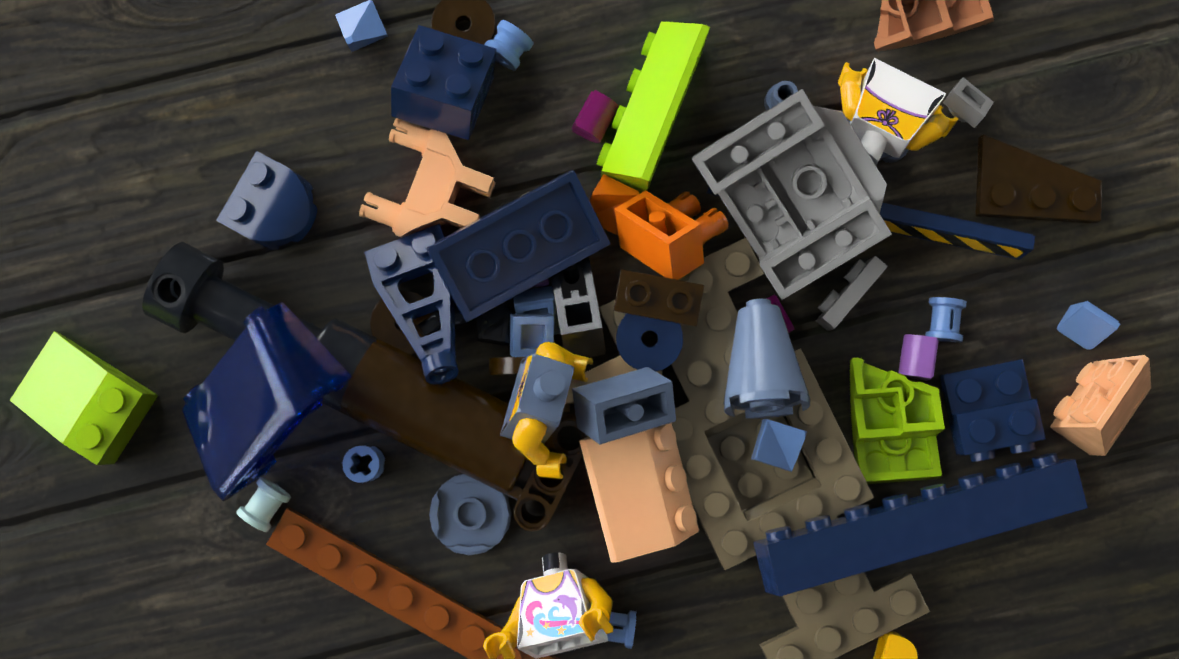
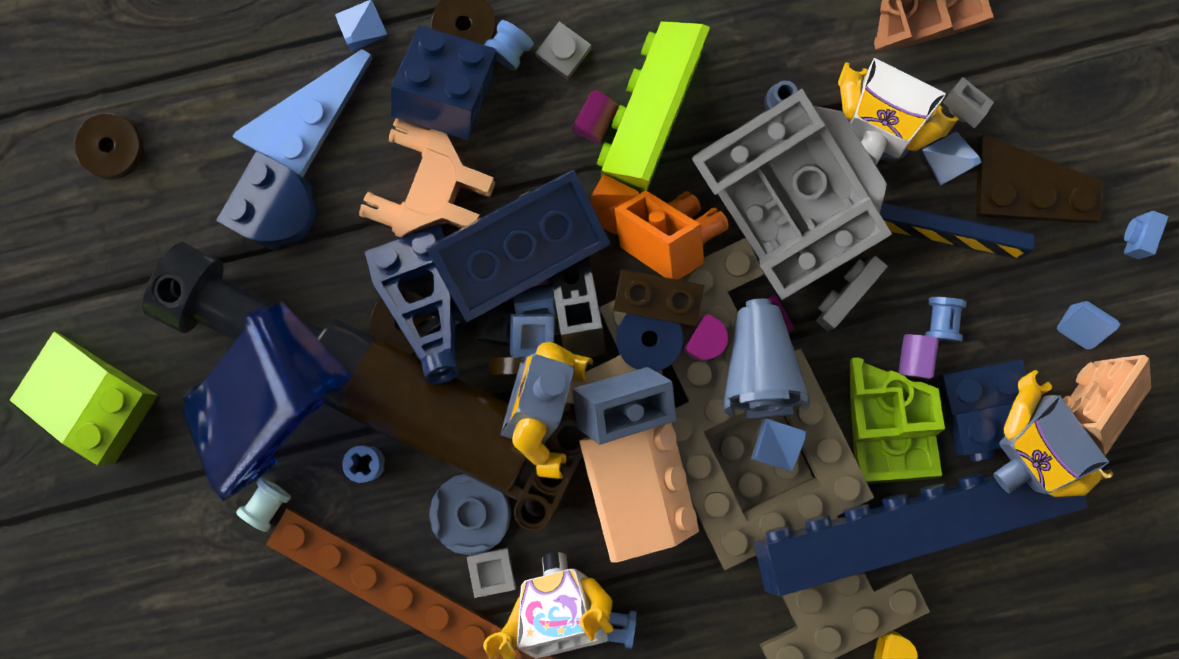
(94, 135): none -> dark brown piece
(301, 122): none -> light blue wing
(491, 572): none -> light grey plate
(563, 50): none -> light grey plate
(707, 340): none -> magenta brick
(950, 158): none -> medium blue slope
(1048, 446): none -> torso
(1144, 234): none -> medium blue plate

